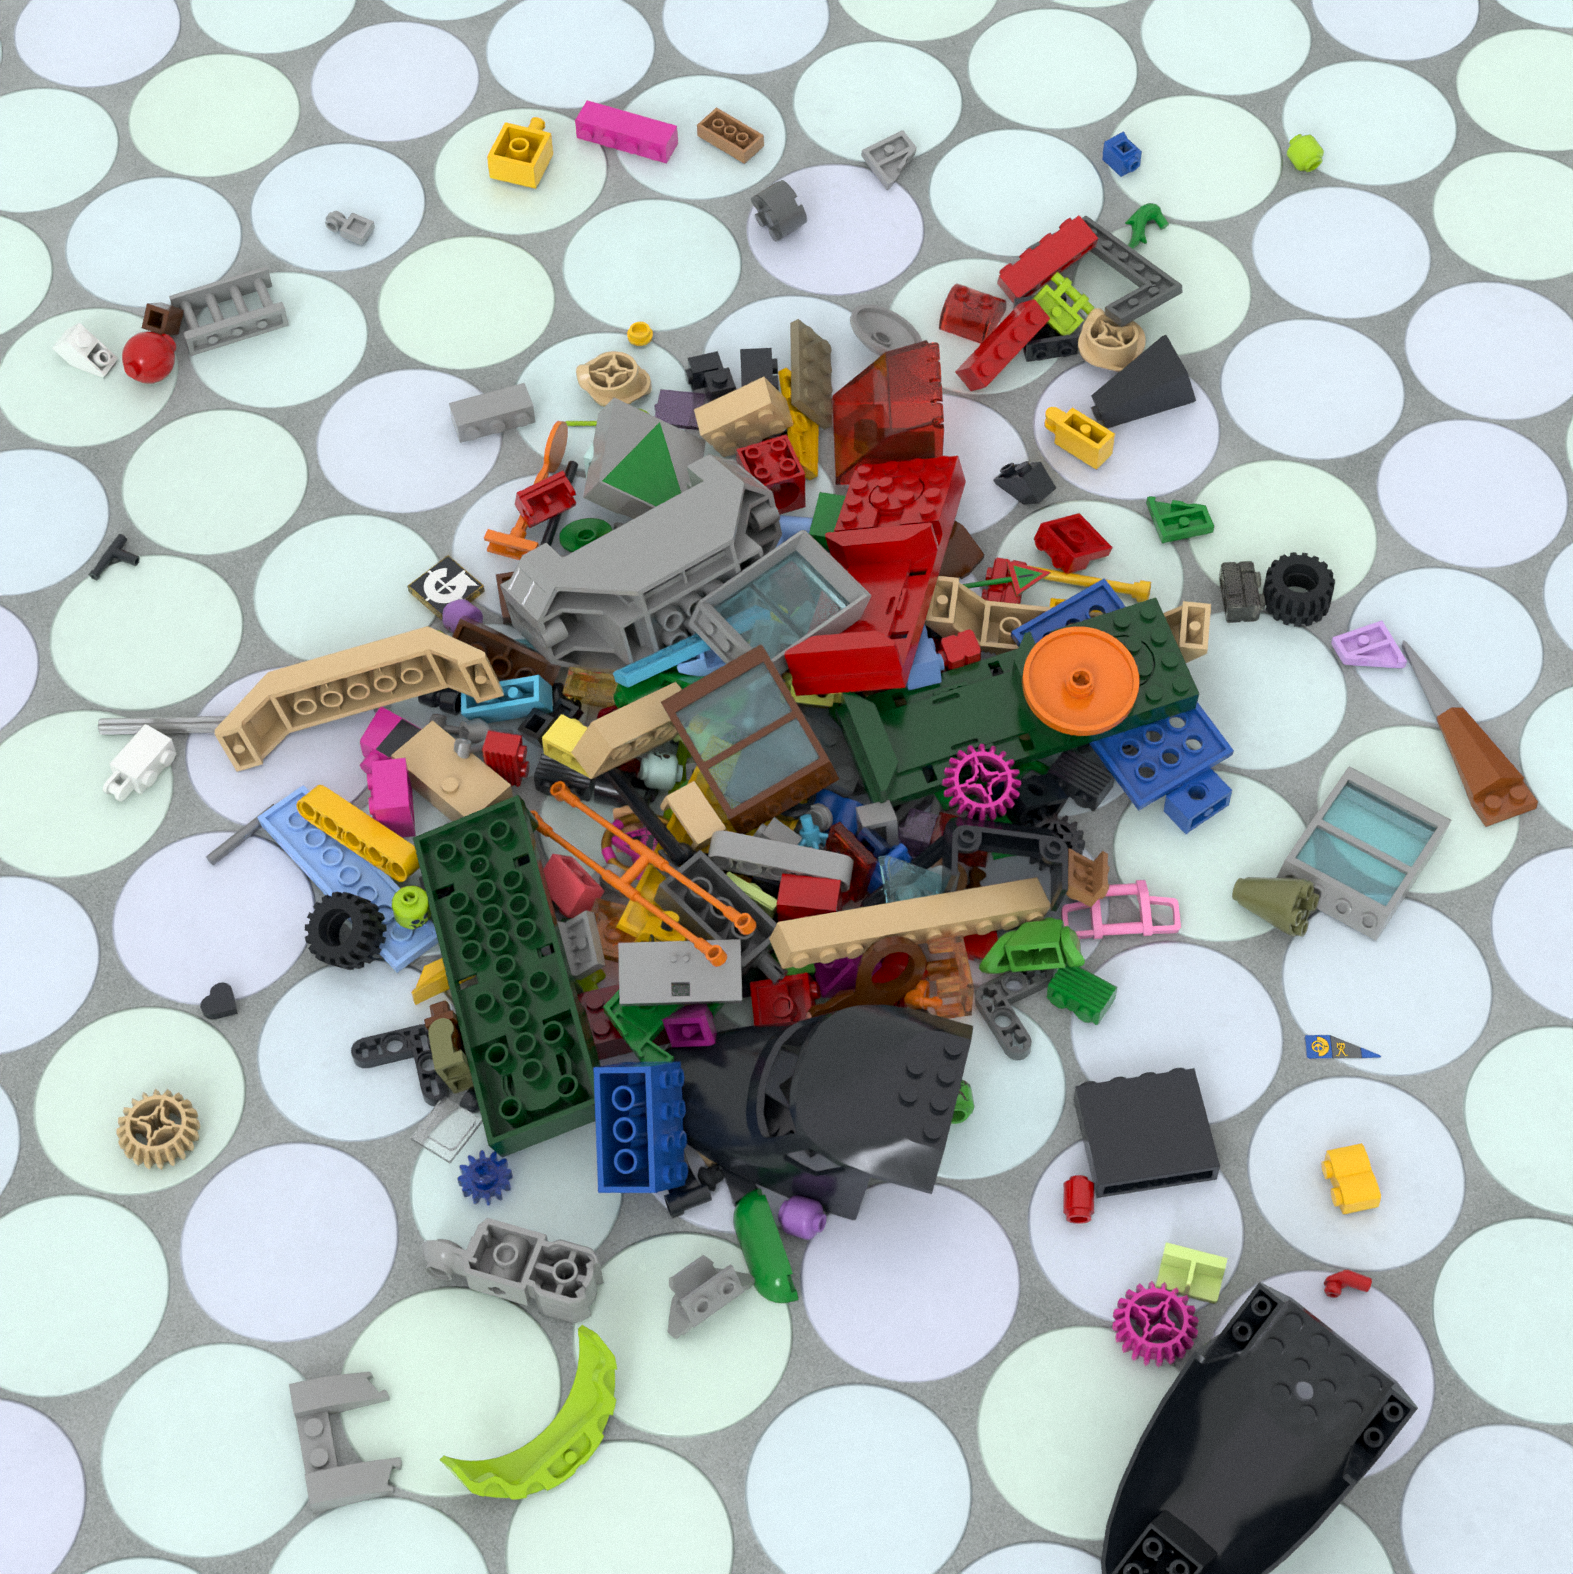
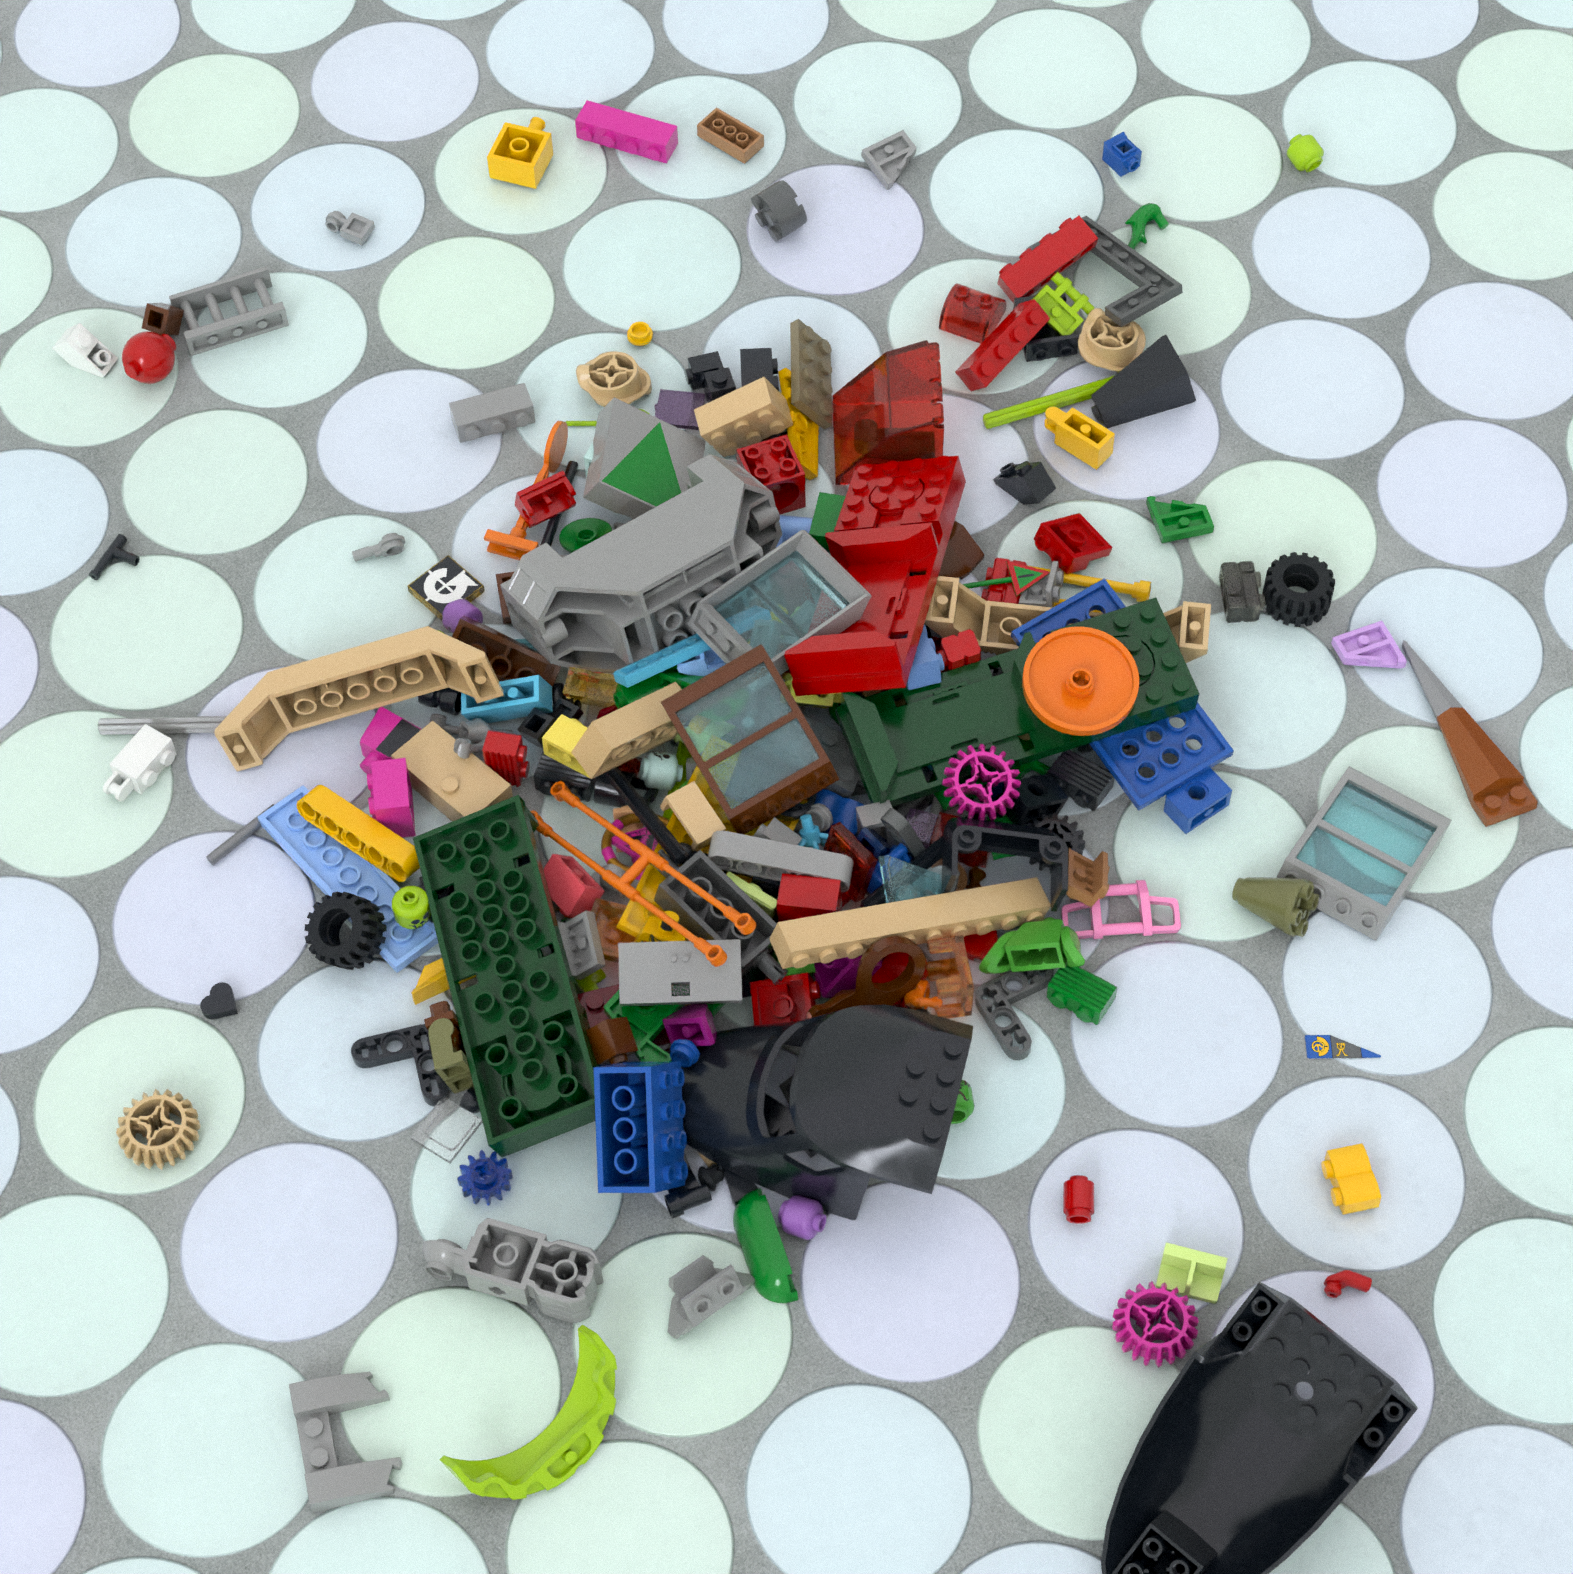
(389, 545): none -> light grey plate
(612, 1041): none -> reddish brown brick
(684, 1051): none -> blue plate
(882, 329): light grey dish -> none
(902, 832): none -> dark grey beam
(1041, 404): none -> lime axle
(1046, 591): none -> light grey bracket
(1146, 1132): black brick -> none

